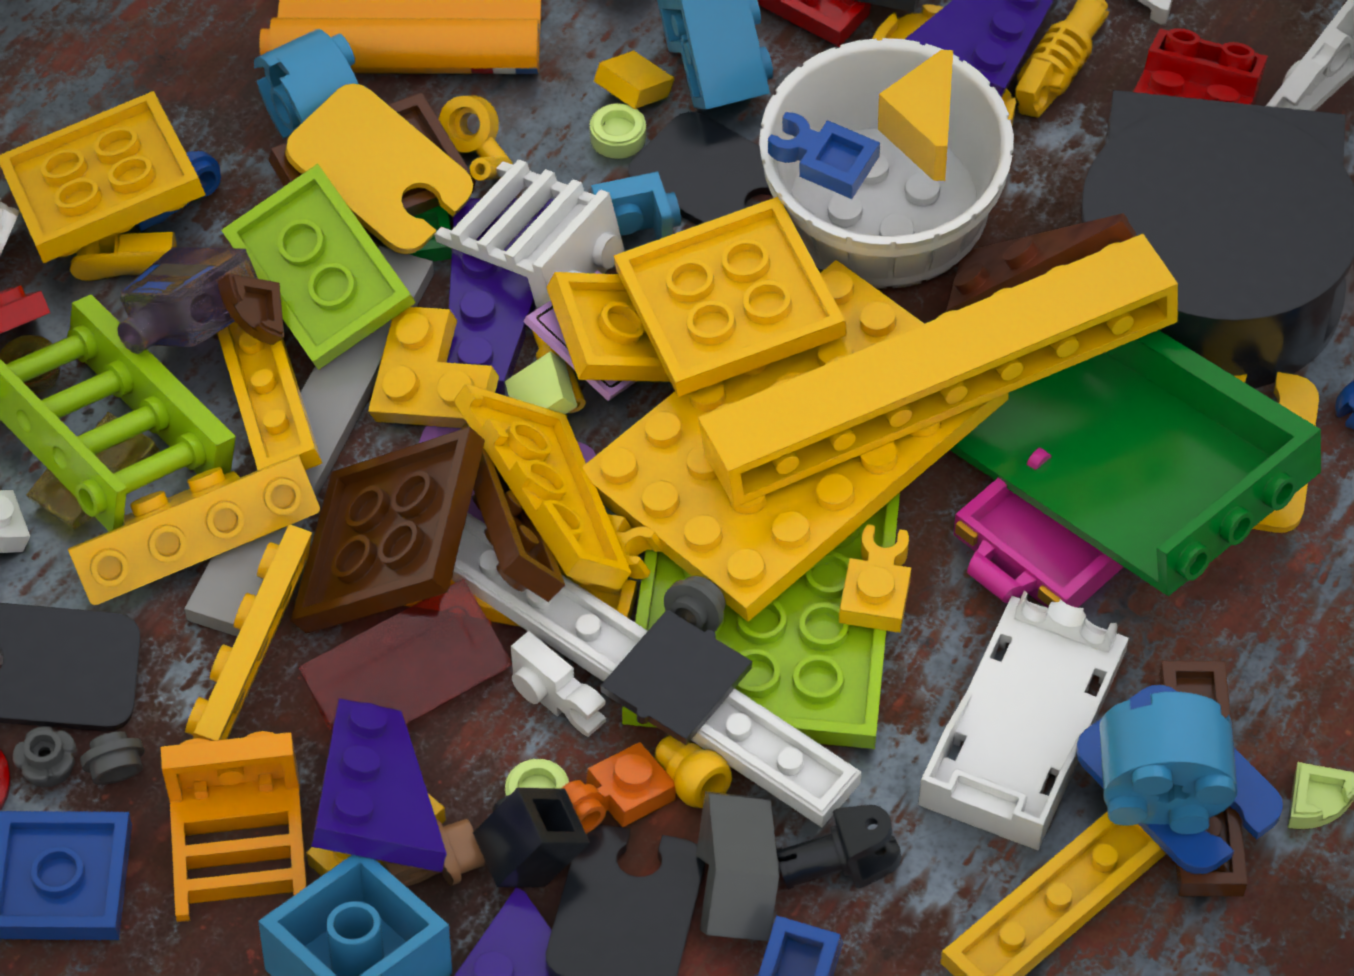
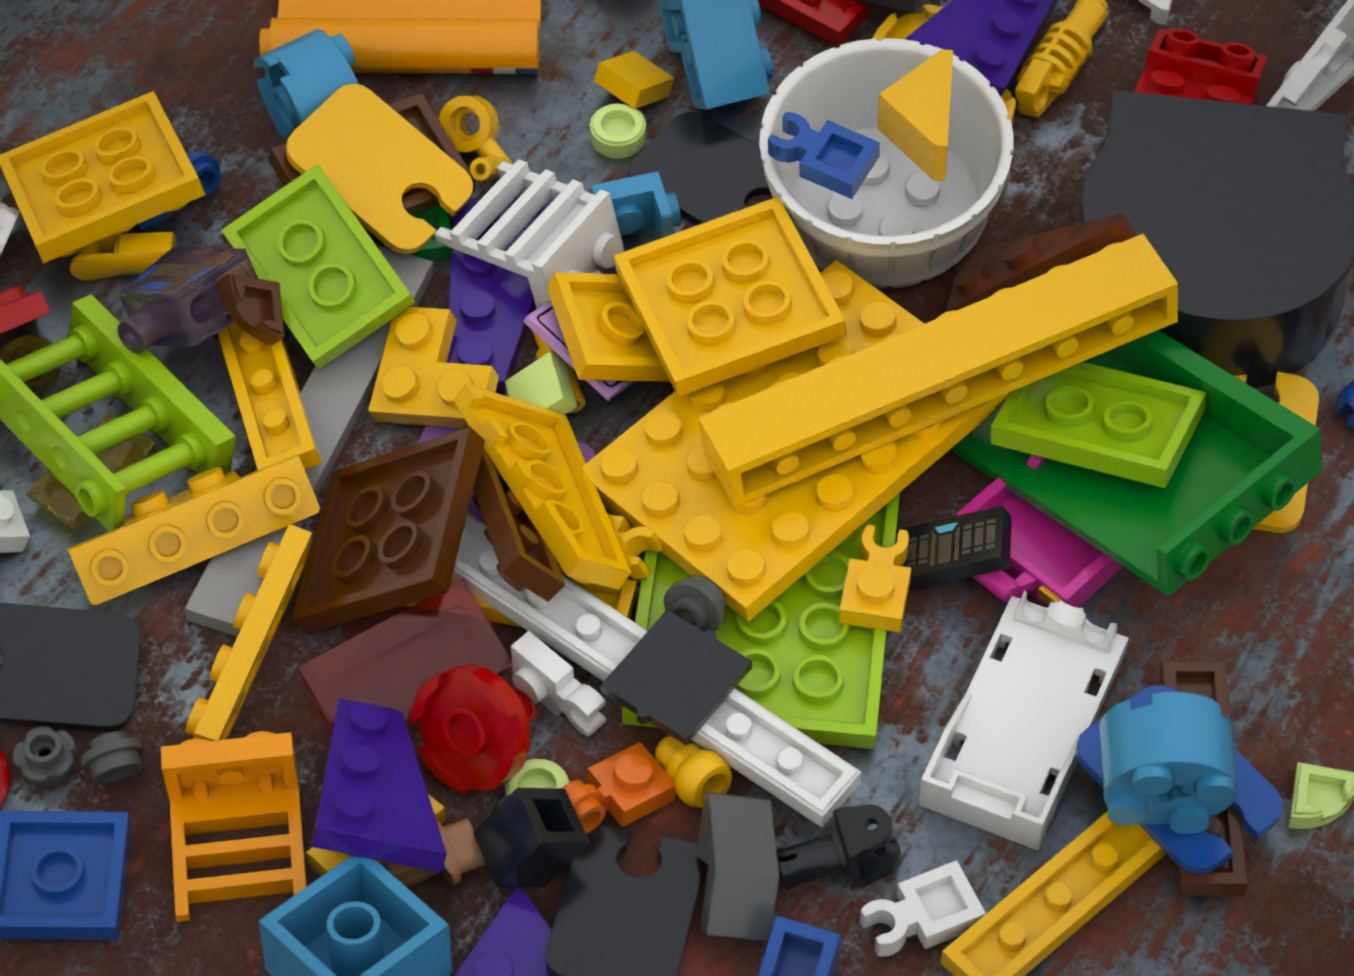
(472, 728): none -> red tile
(932, 905): none -> white plate
(958, 547): none -> tile
(1102, 422): none -> lime plate

